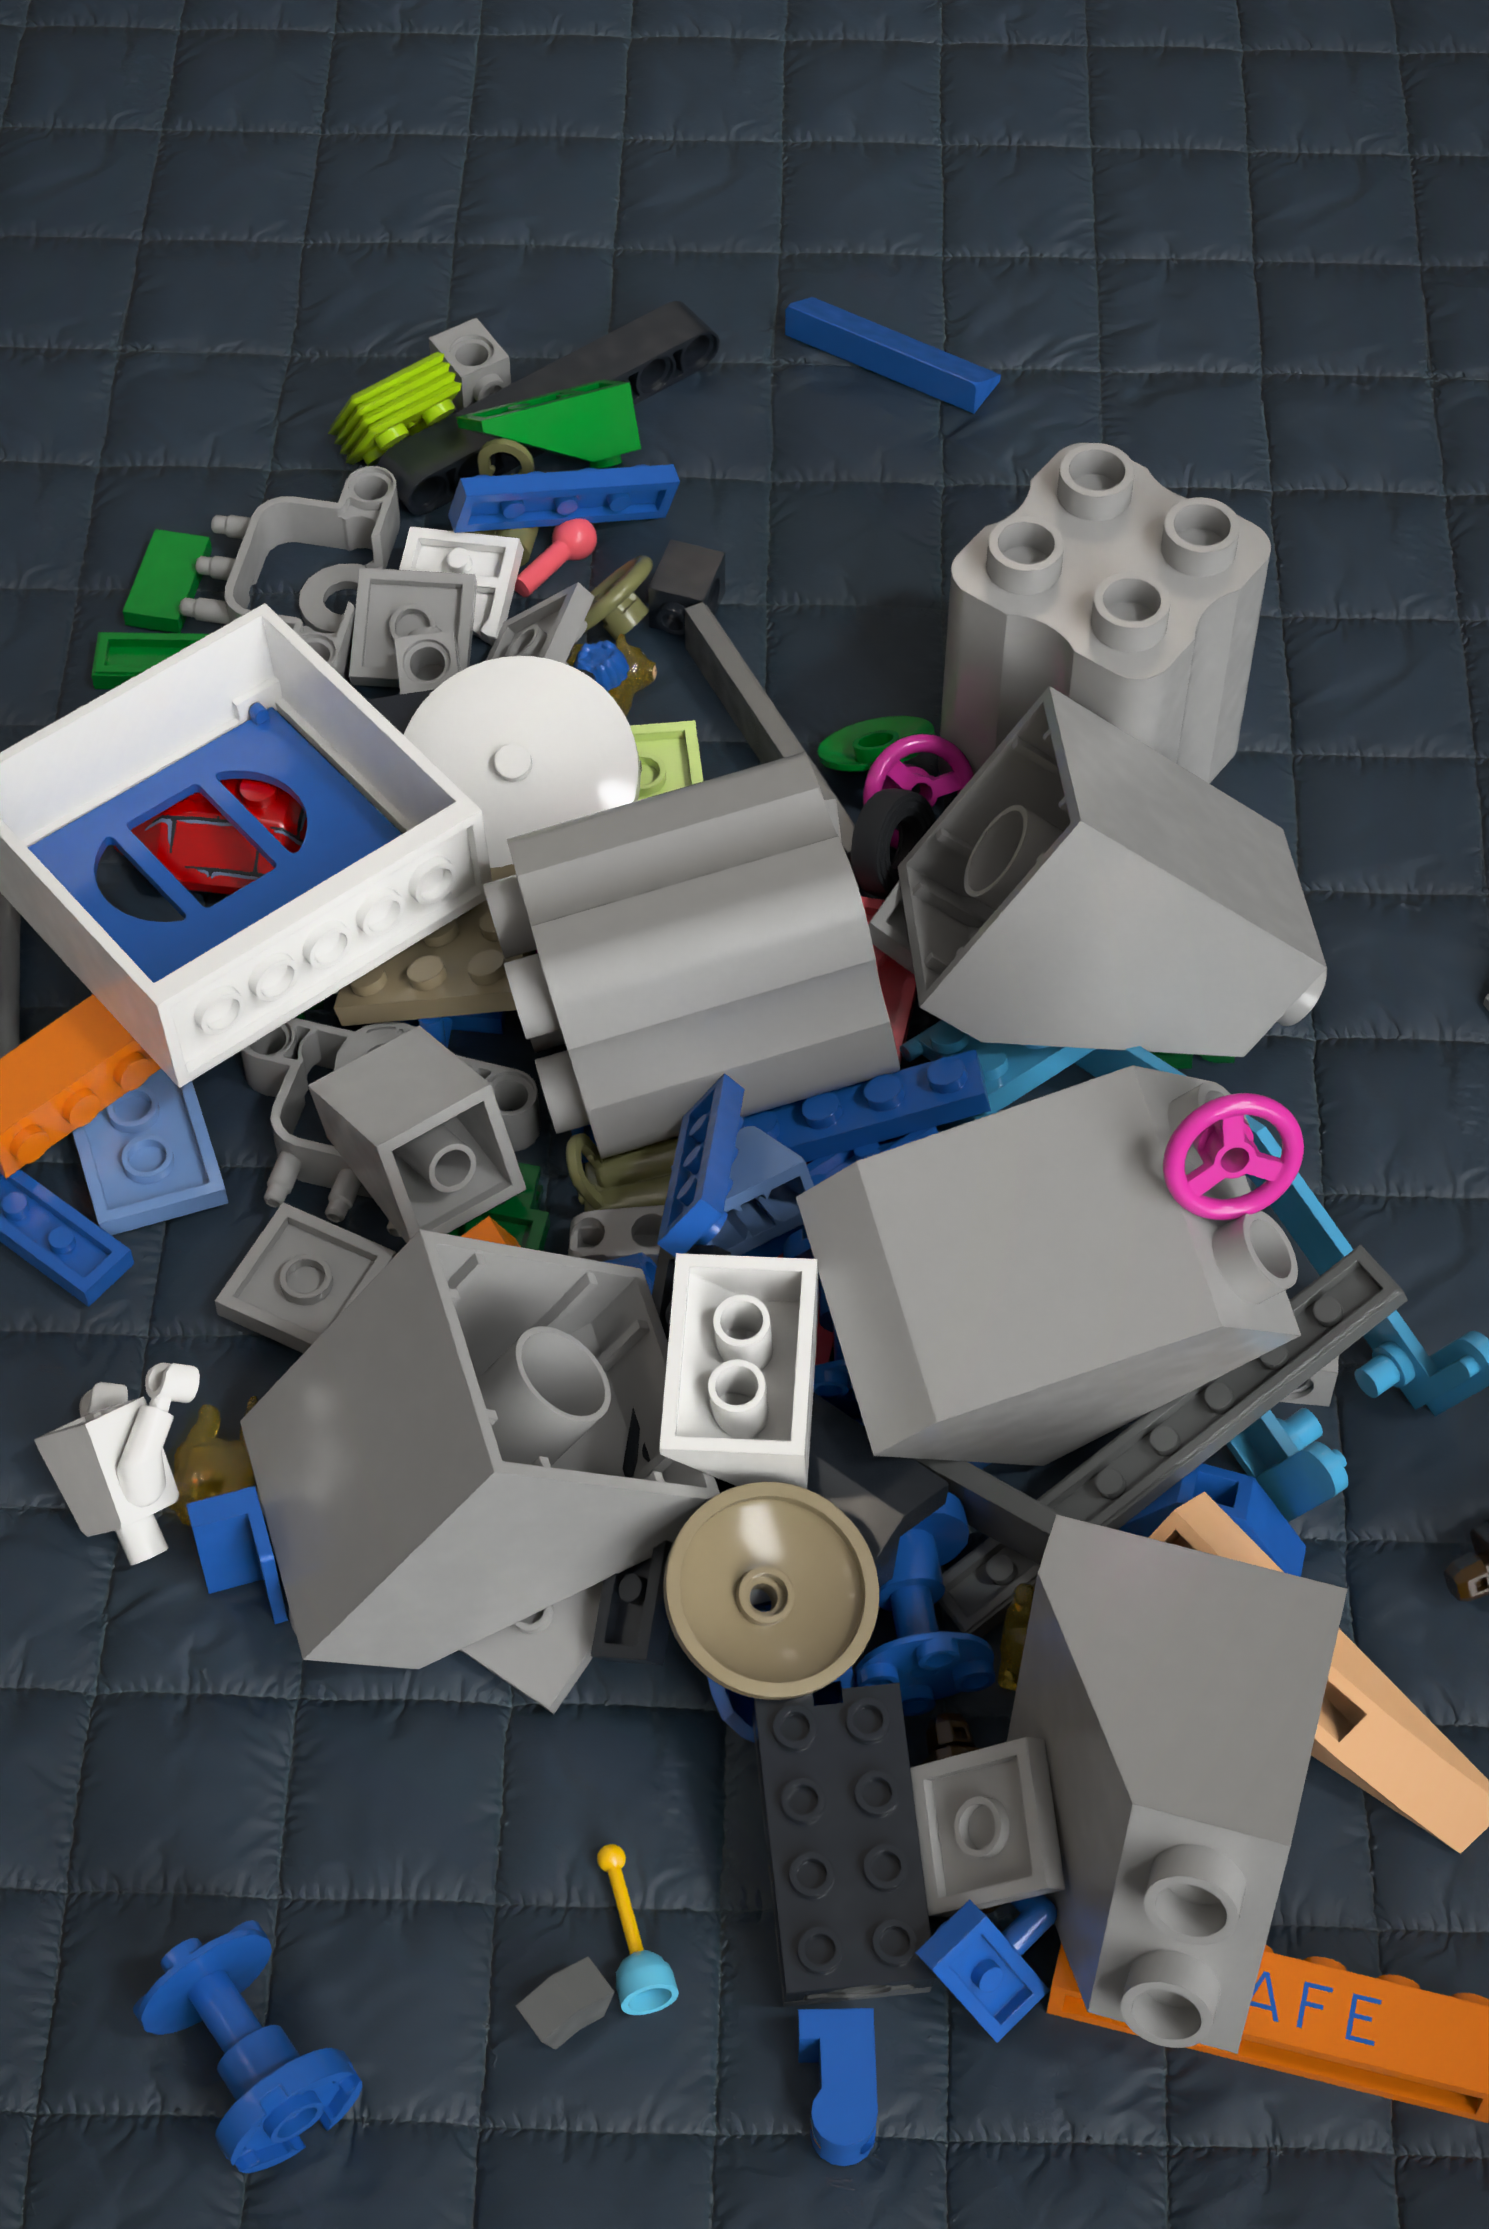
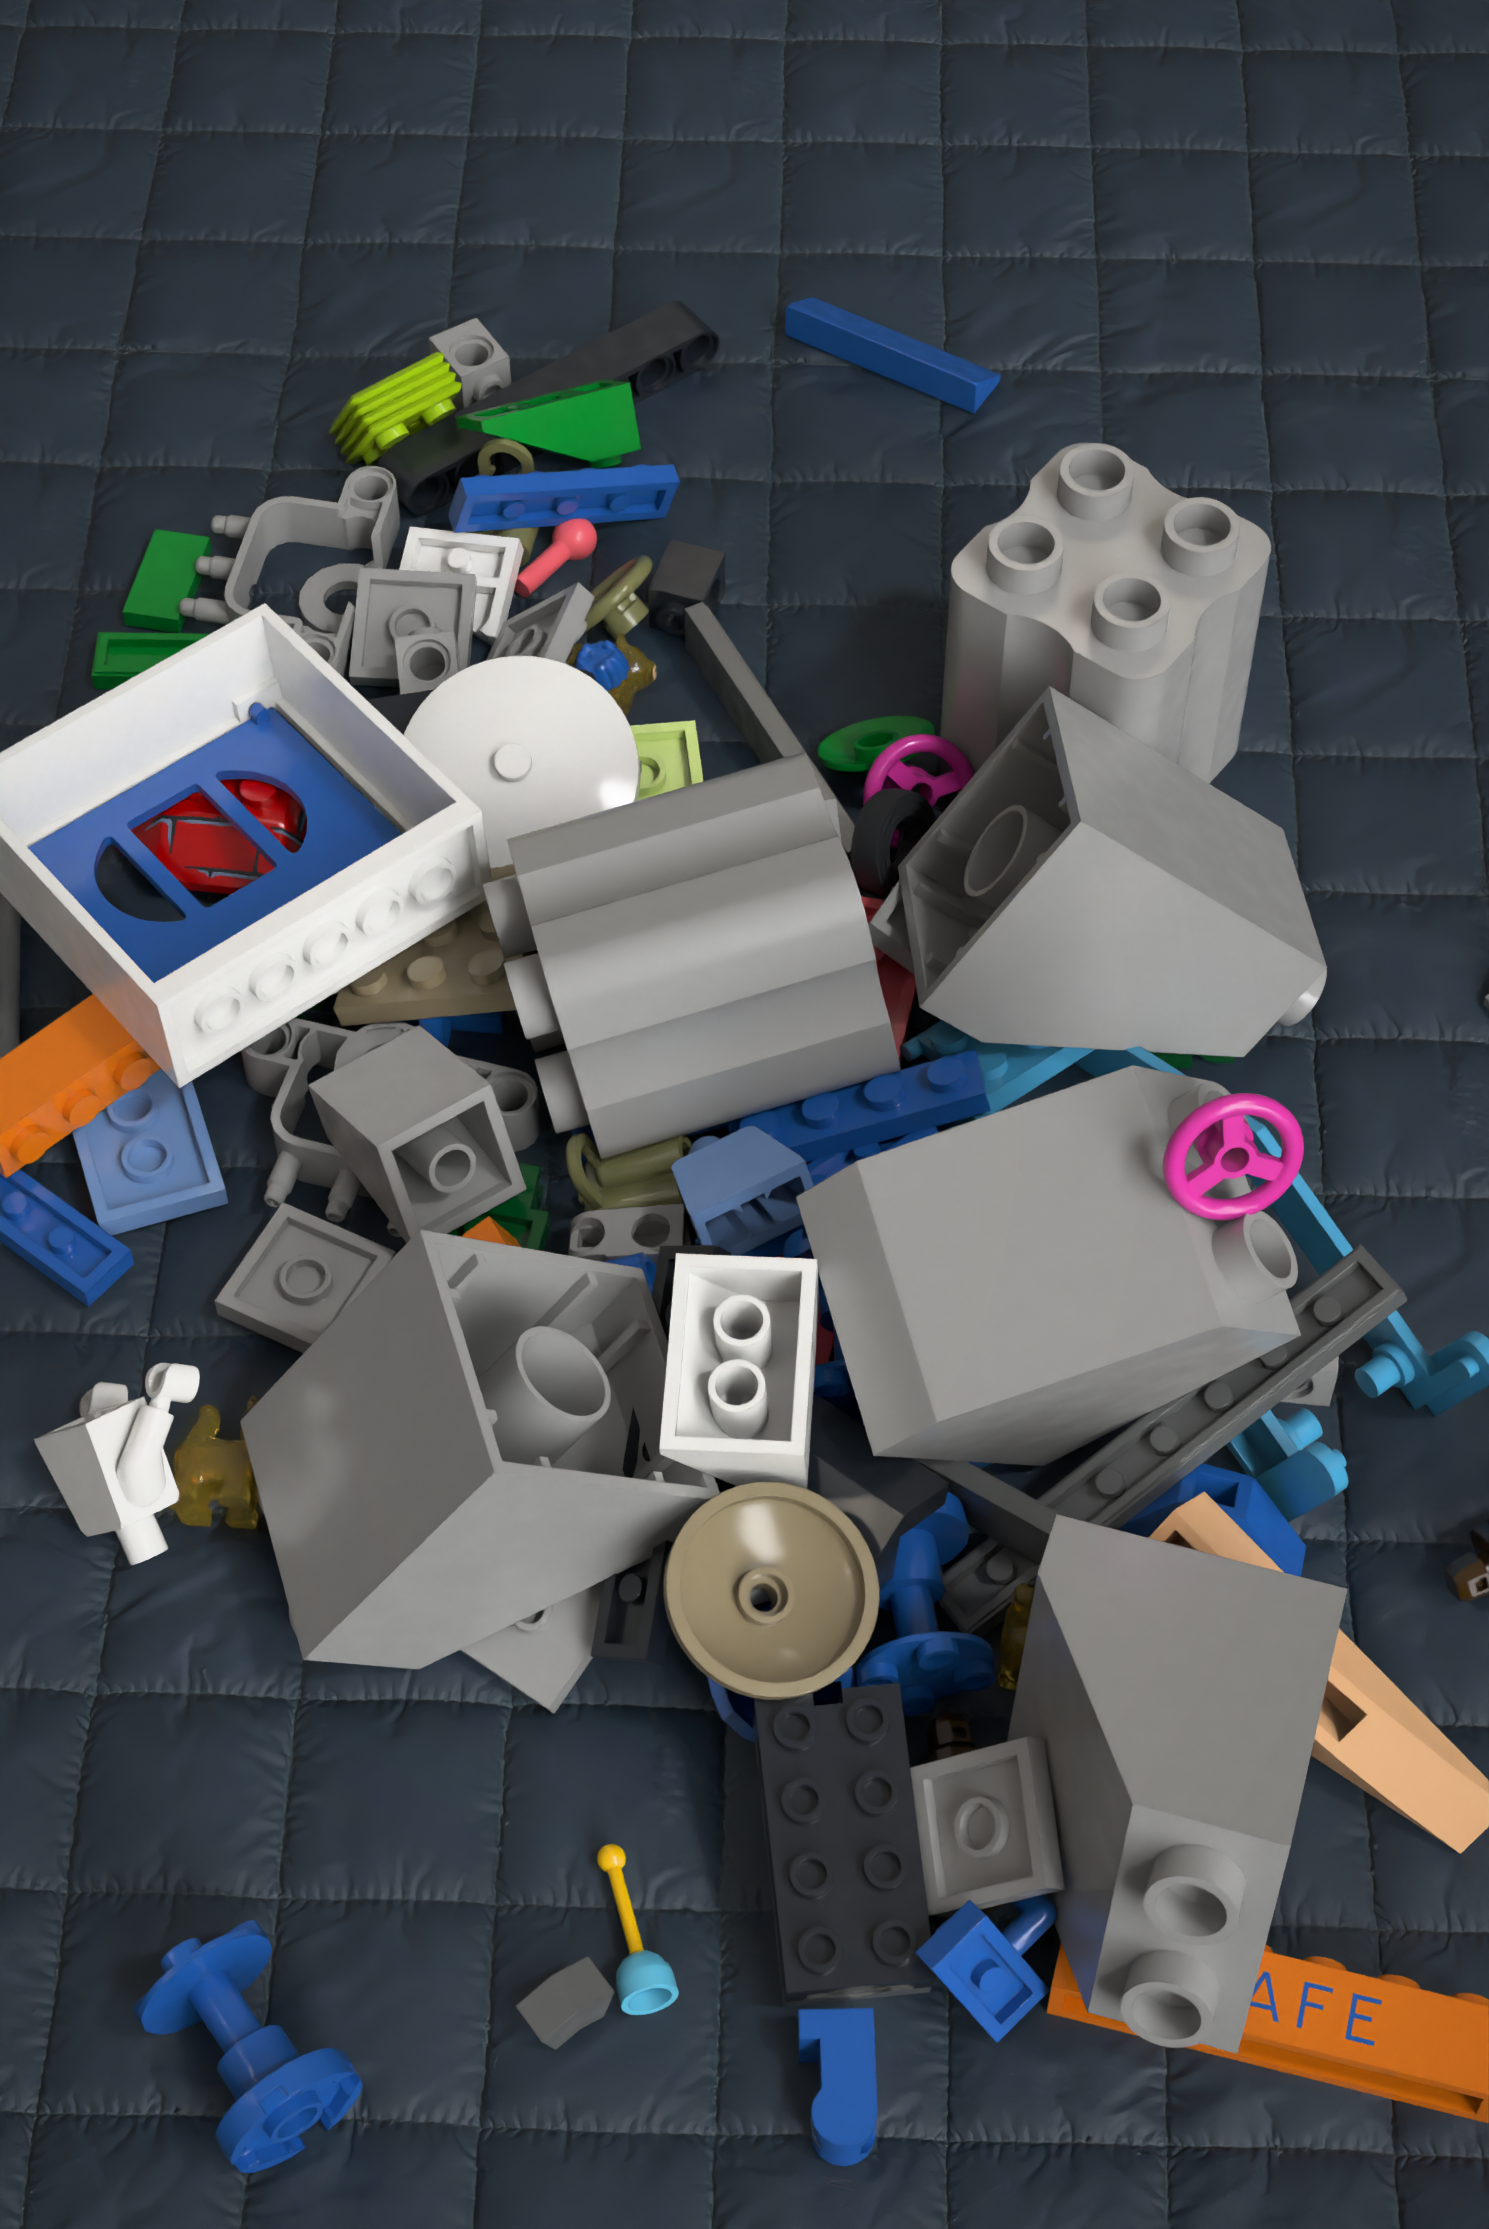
(236, 1545): blue panel -> none
(702, 1169): blue plate -> none

